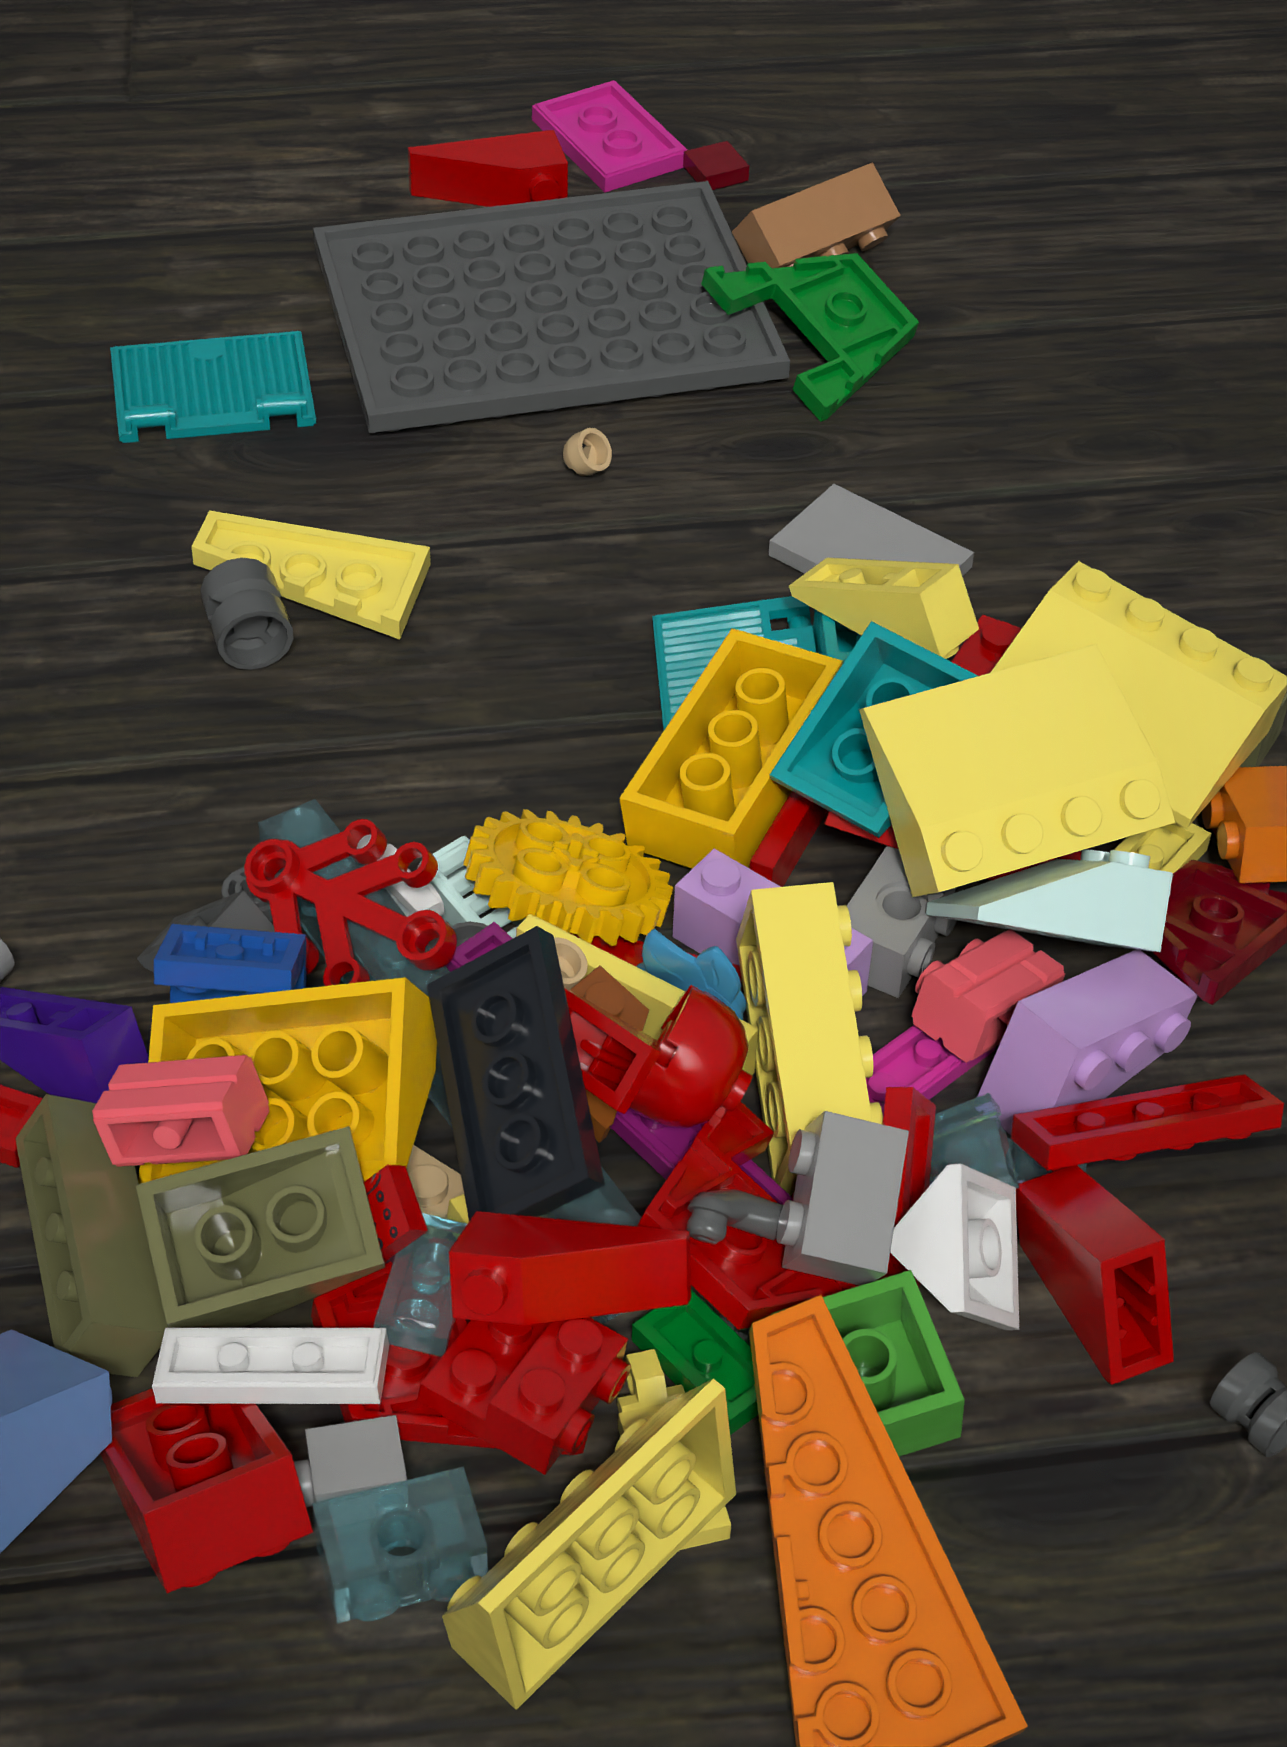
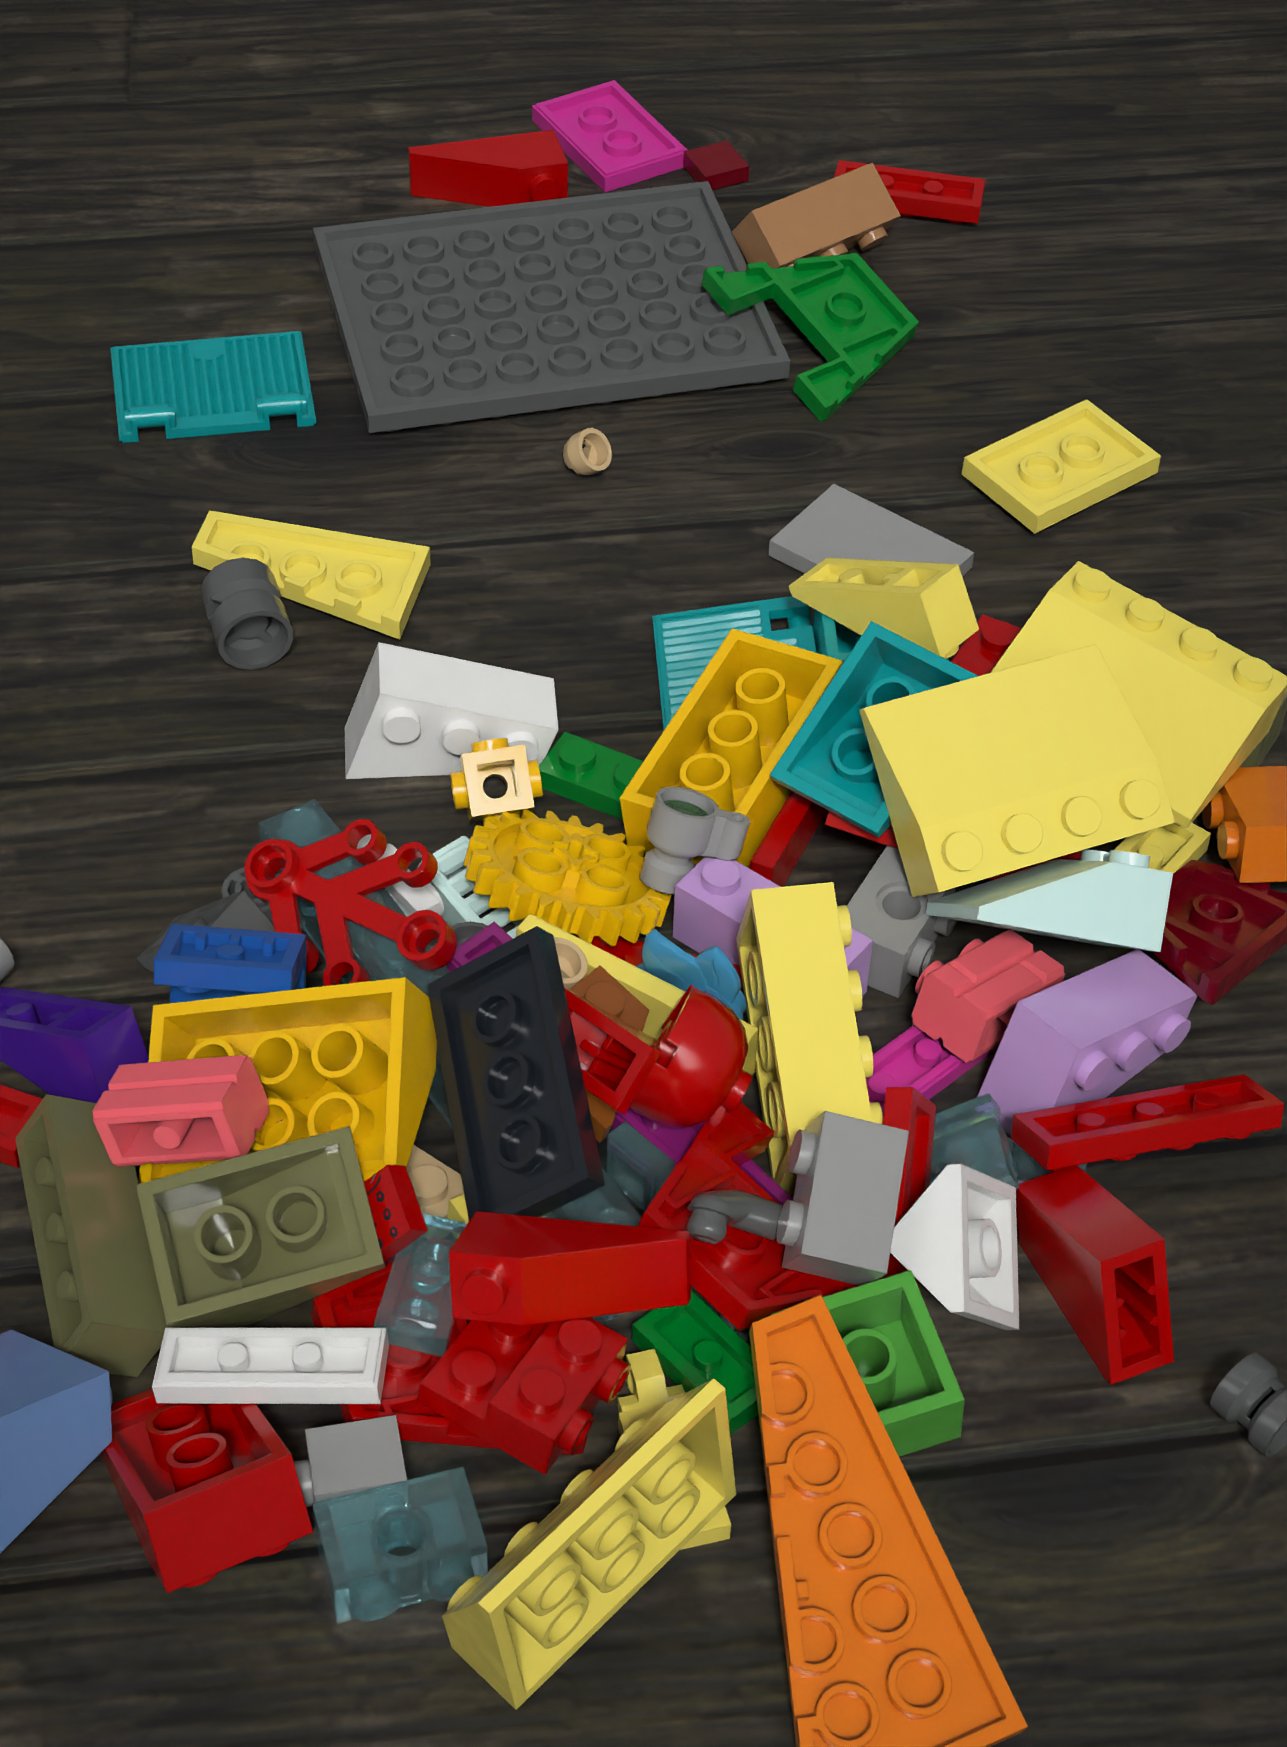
(429, 708): none -> white wedge
(499, 760): none -> yellow brick
(588, 773): none -> green plate
(636, 1164): none -> clear light blue tile
(685, 827): none -> light grey piece
(929, 193): none -> red plate
(1060, 465): none -> light yellow plate

